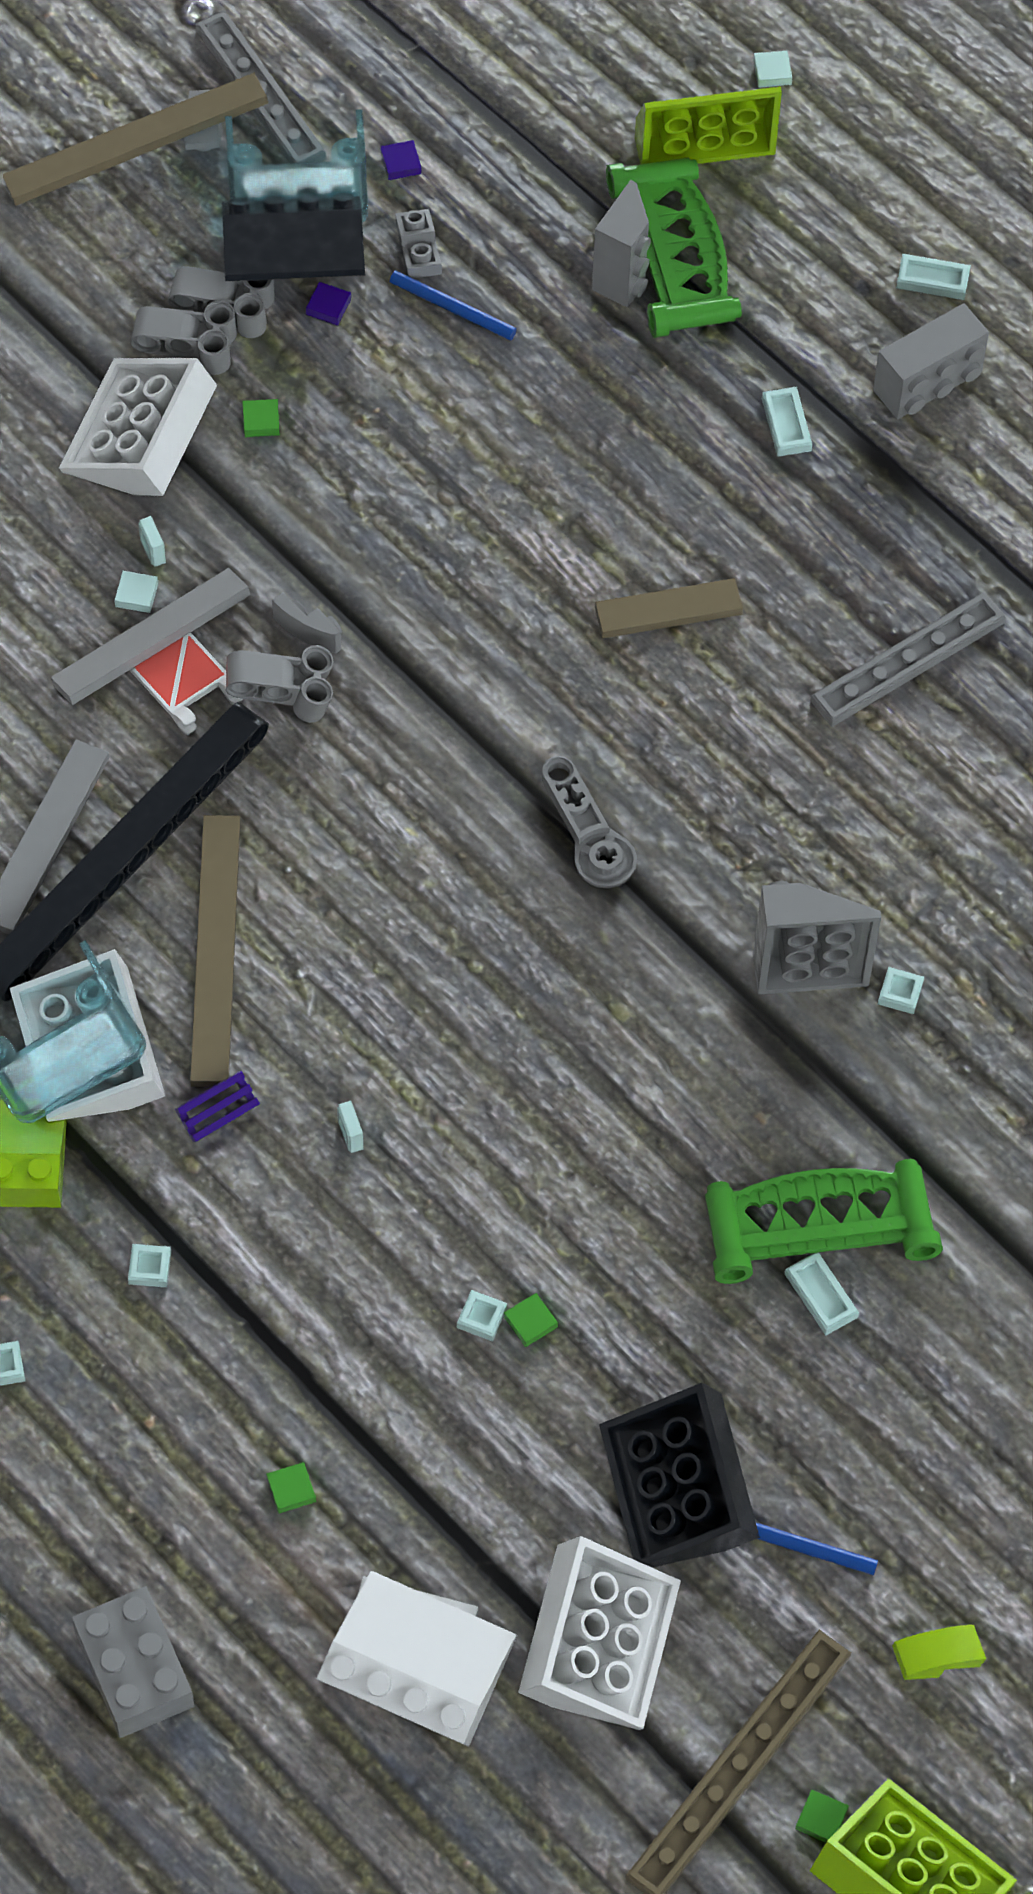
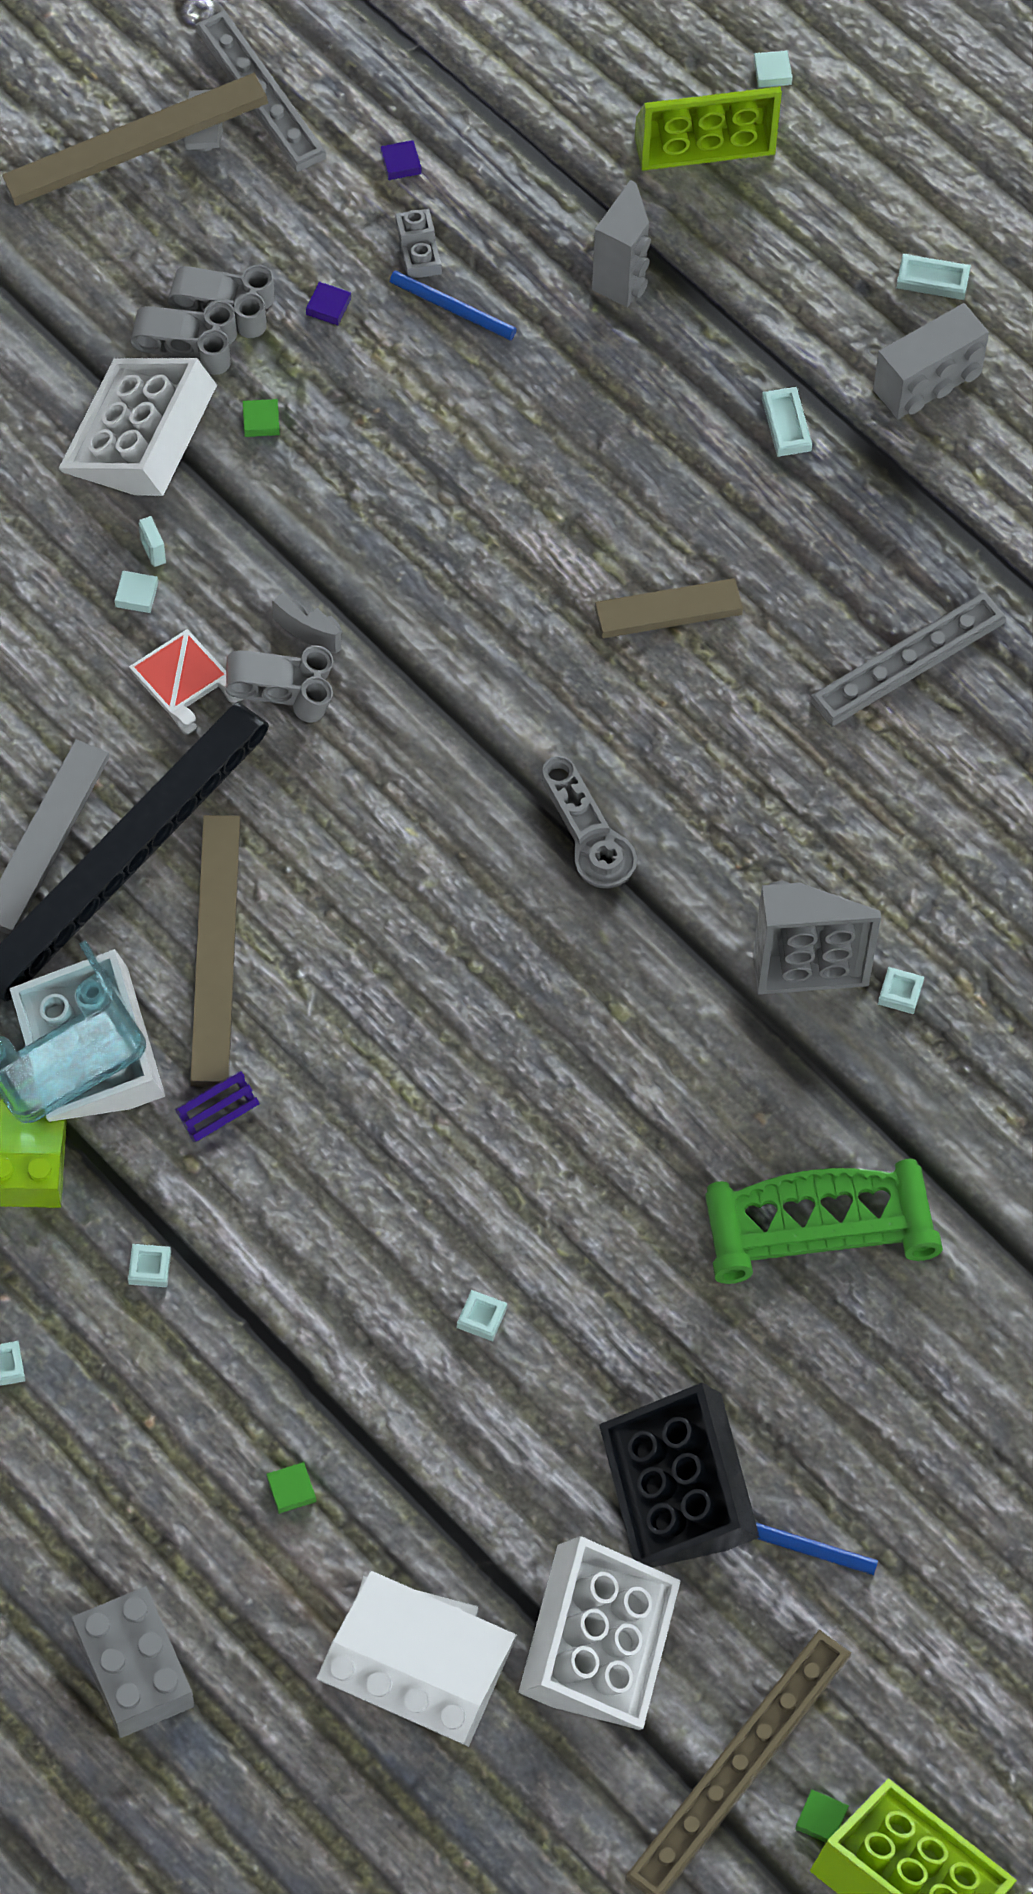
(150, 636): light grey tile -> none
(293, 237): black slope -> none
(324, 179): clear light blue windscreen -> none
(350, 1127): light aqua tile -> none
(530, 1320): bright green tile -> none
(677, 305): bright green piece -> none
(821, 1293): light aqua tile -> none
(933, 1651): lime slope -> none

